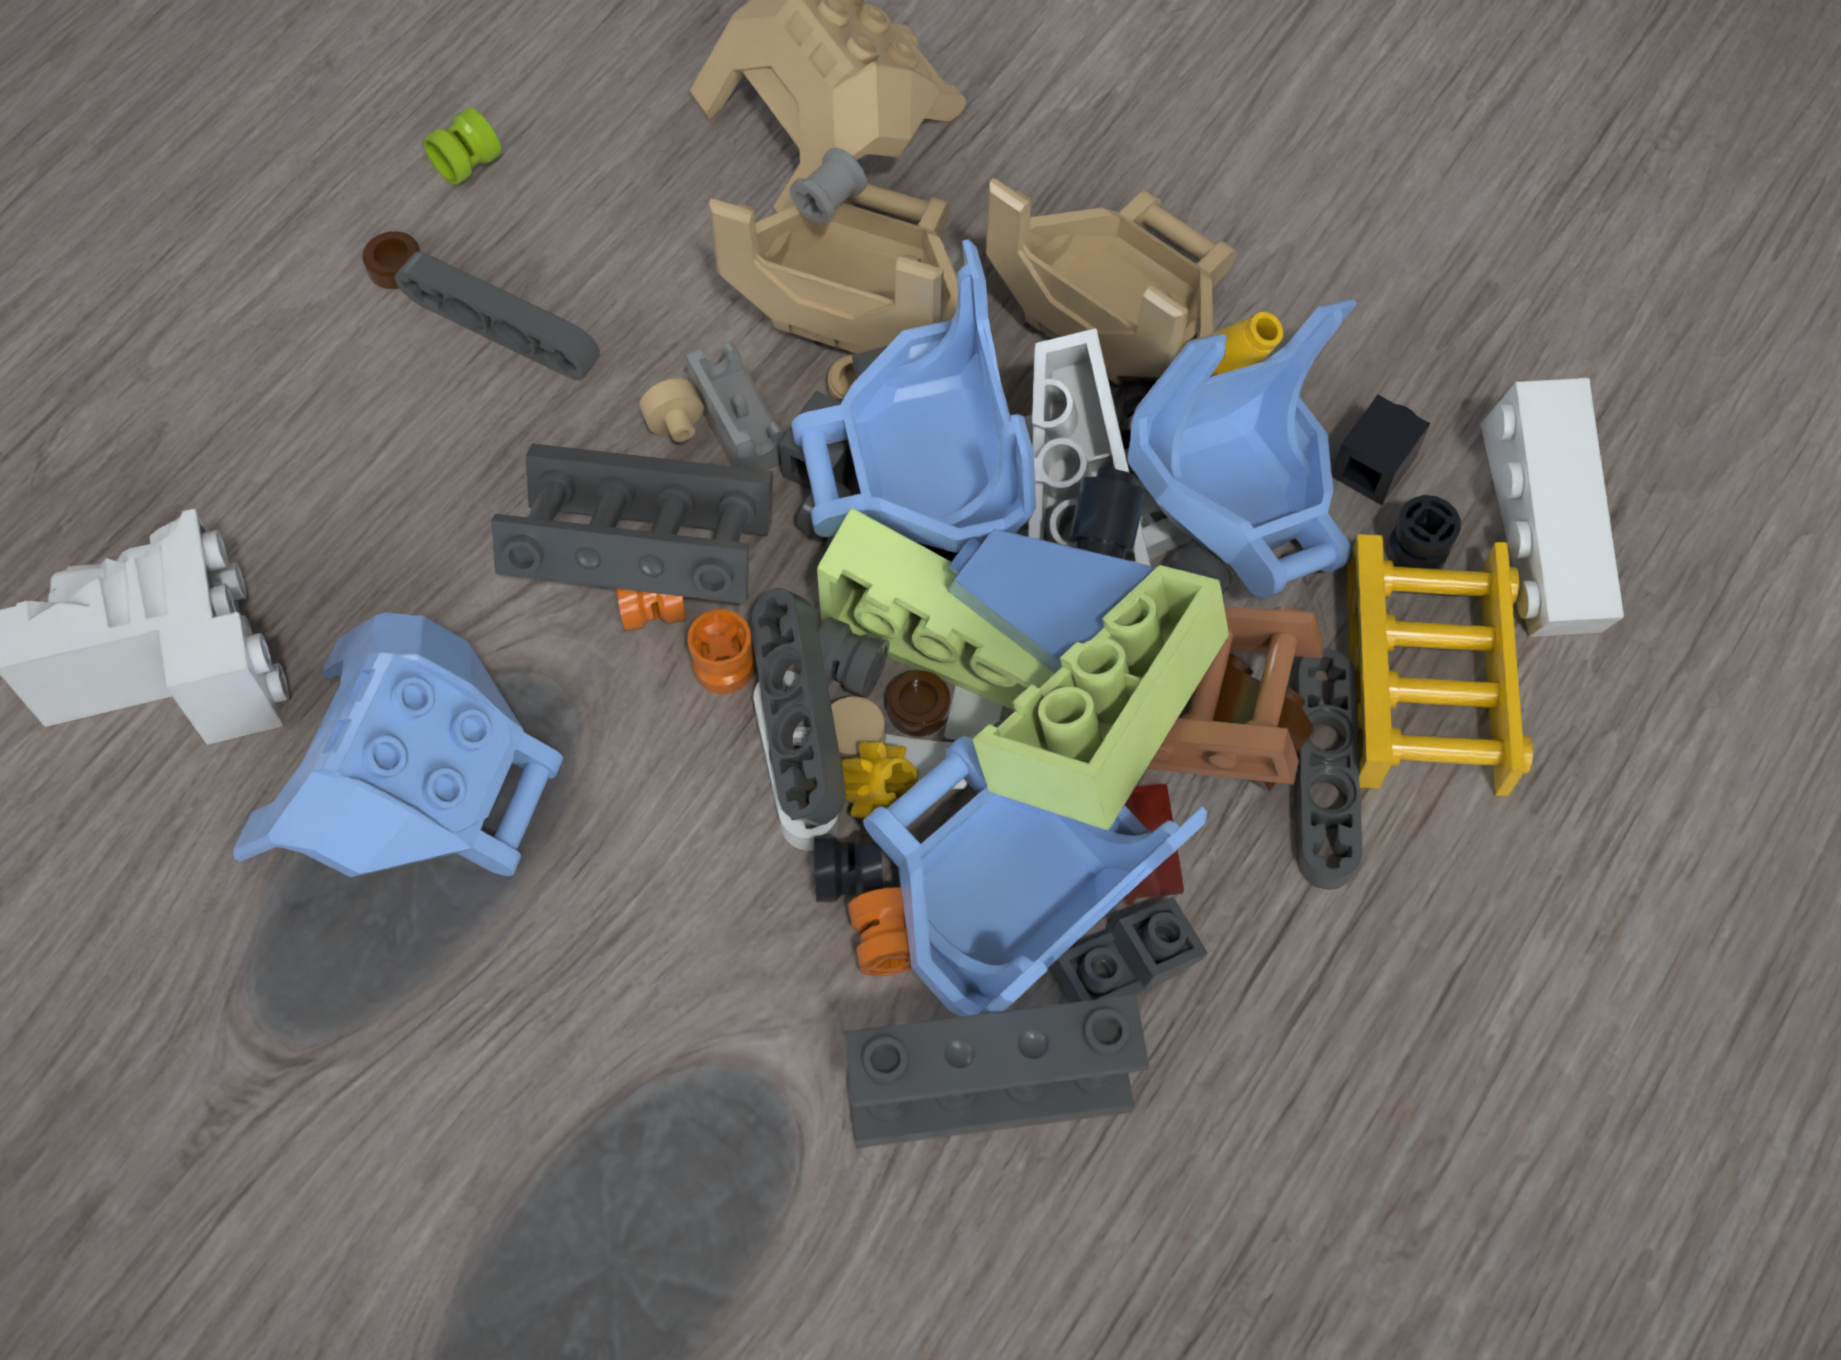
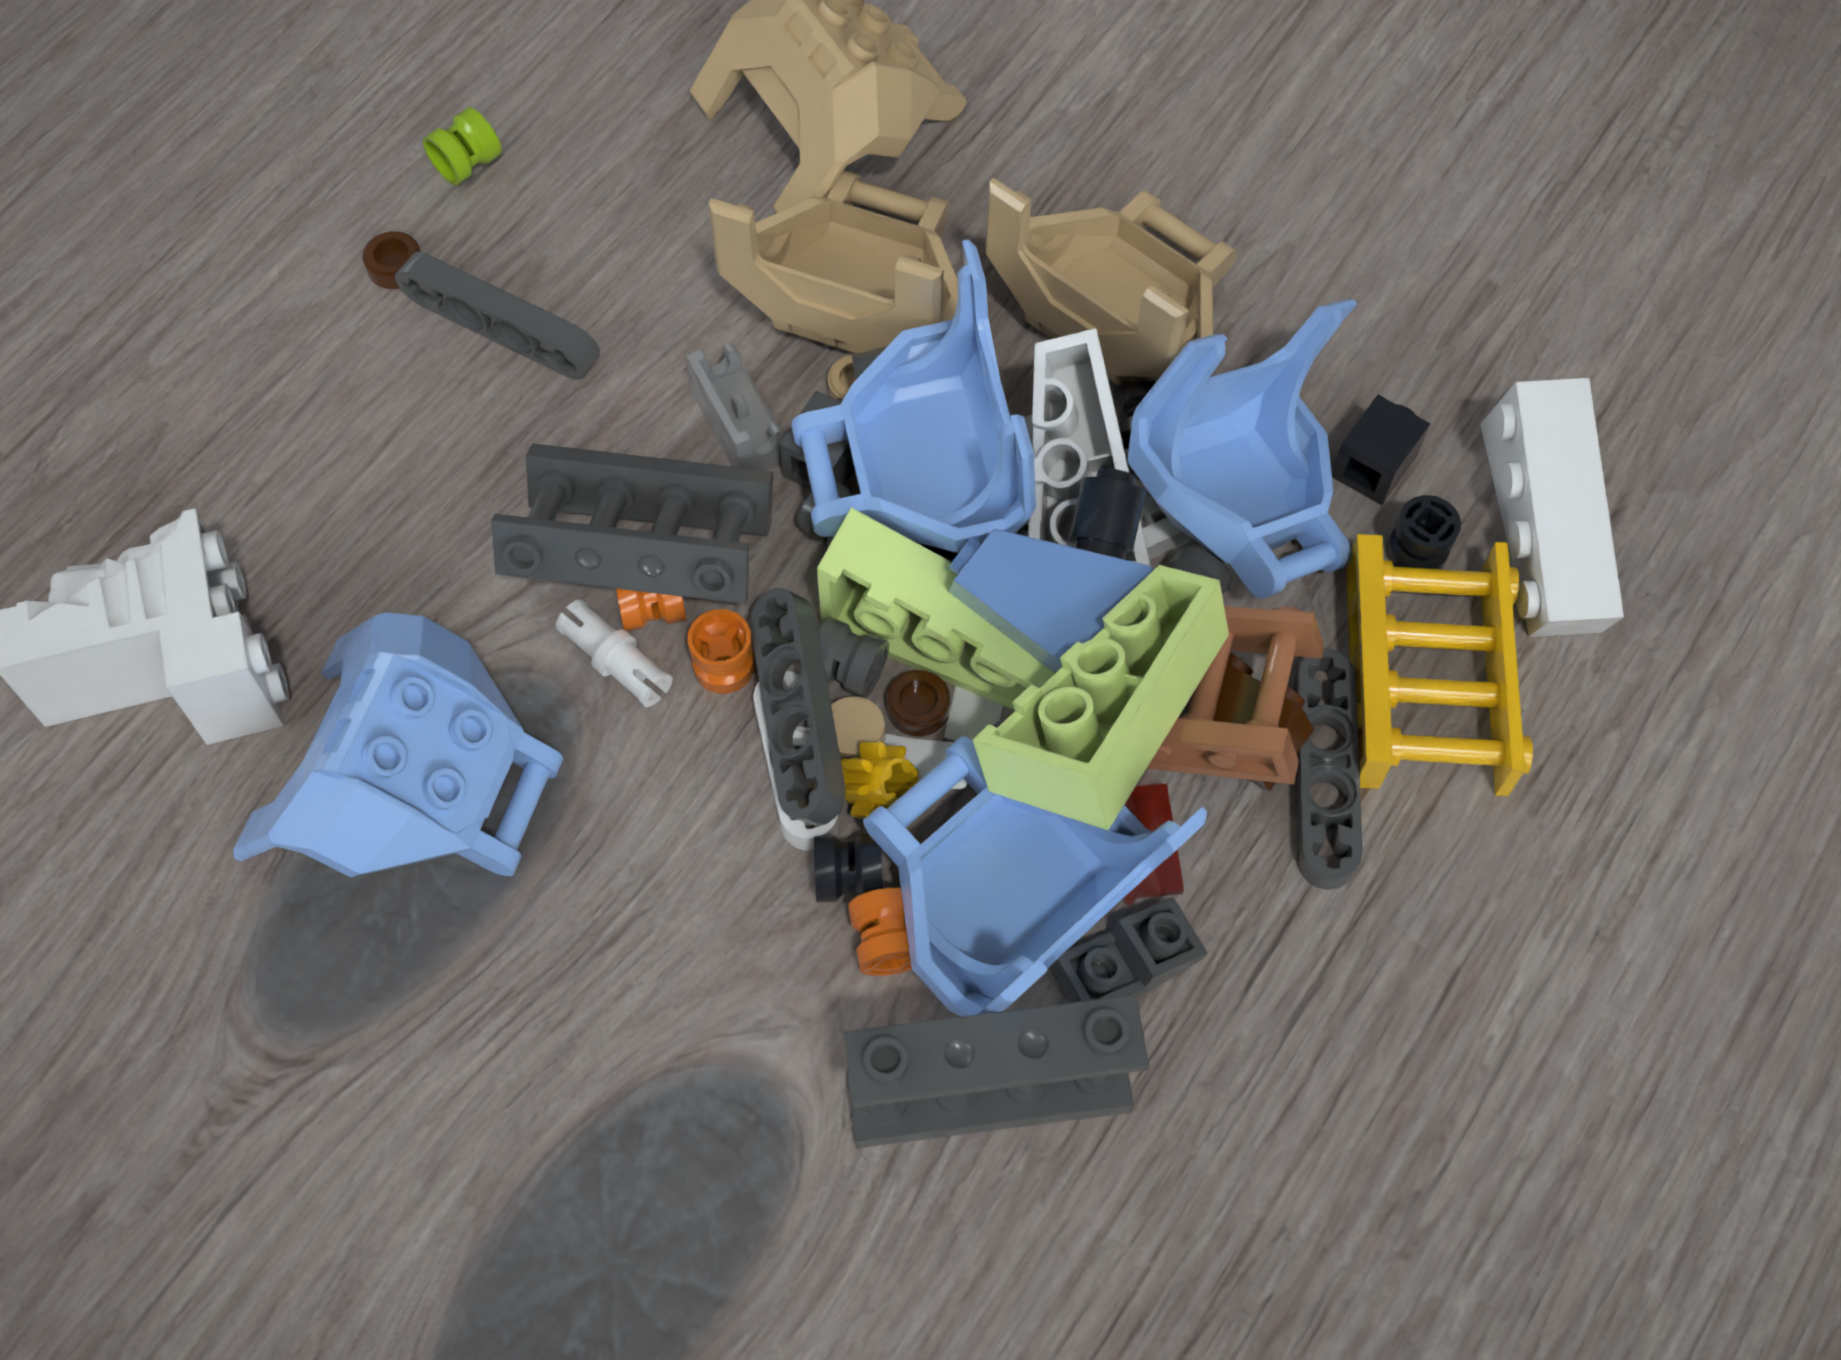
(614, 652): none -> white pin
(672, 408): tan tile -> none
(828, 186): light grey bush -> none
(1249, 341): yellow cone -> none

